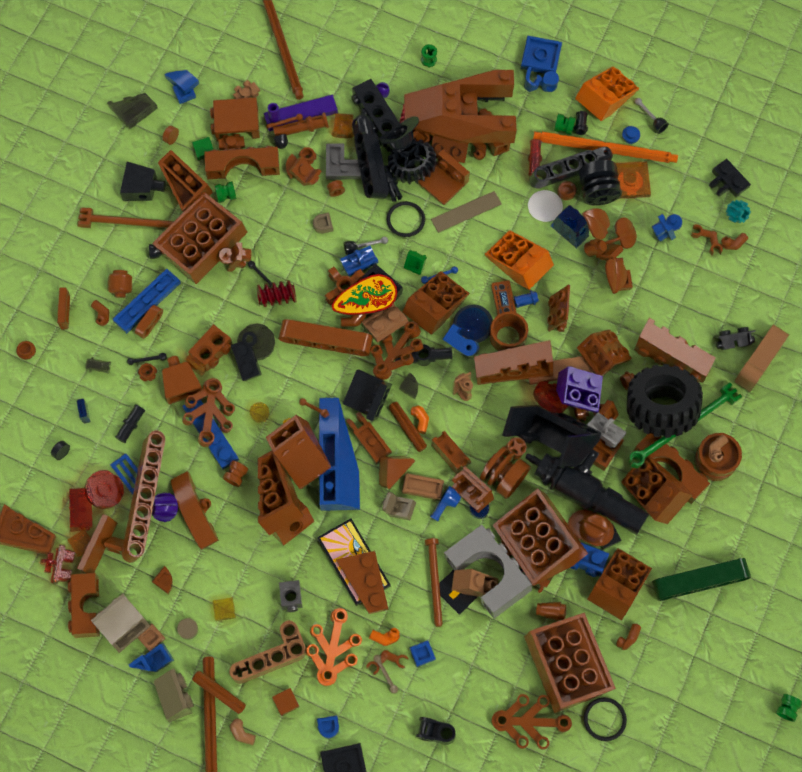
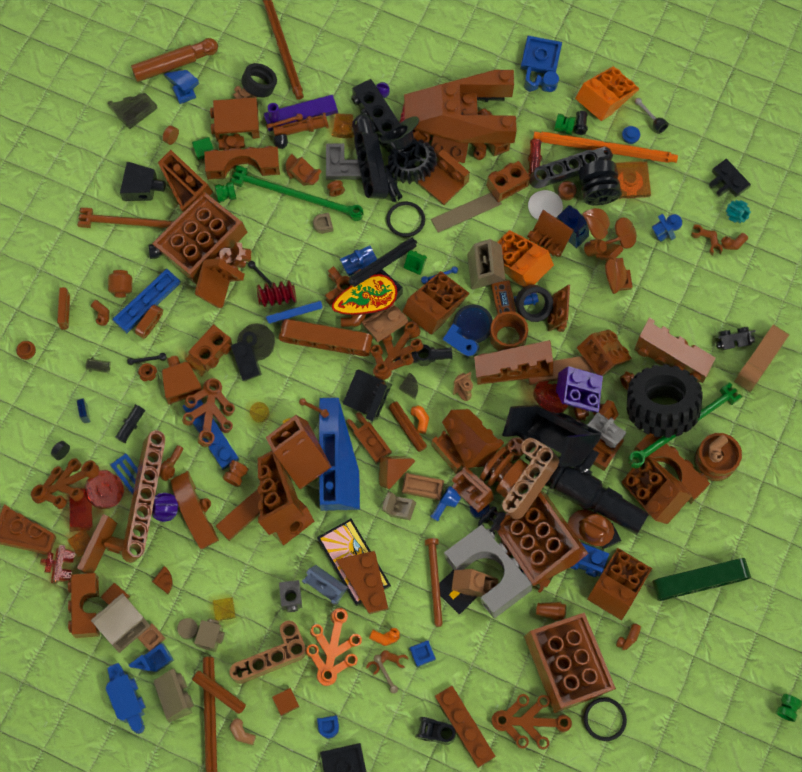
(44, 492): none -> dark orange plant
(113, 592): none -> dark orange tile
(125, 699): none -> blue hinge
(167, 467): none -> dark orange plate
(173, 59): none -> dark orange piece
(209, 635): none -> dark tan brick
(215, 280): none -> dark orange bracket
(240, 516): none -> dark orange tile
(243, 177): none -> green hinge
(263, 72): none -> black tyre
(294, 312): none -> blue tile
(308, 152): dark orange plate -> none
(325, 584): none -> sand blue hinge
(350, 246): hinge -> none
(382, 262): none -> black axle
(431, 54): green bush -> none
(465, 726): none -> dark orange plate
(471, 438): none -> dark orange wedge
(485, 264): none -> dark tan slope
(489, 517): none -> black piece
(510, 184): none -> dark orange brick
(527, 478): none -> medium nougat beam
(544, 313): none -> black tyre
(550, 234): none -> dark orange hinge

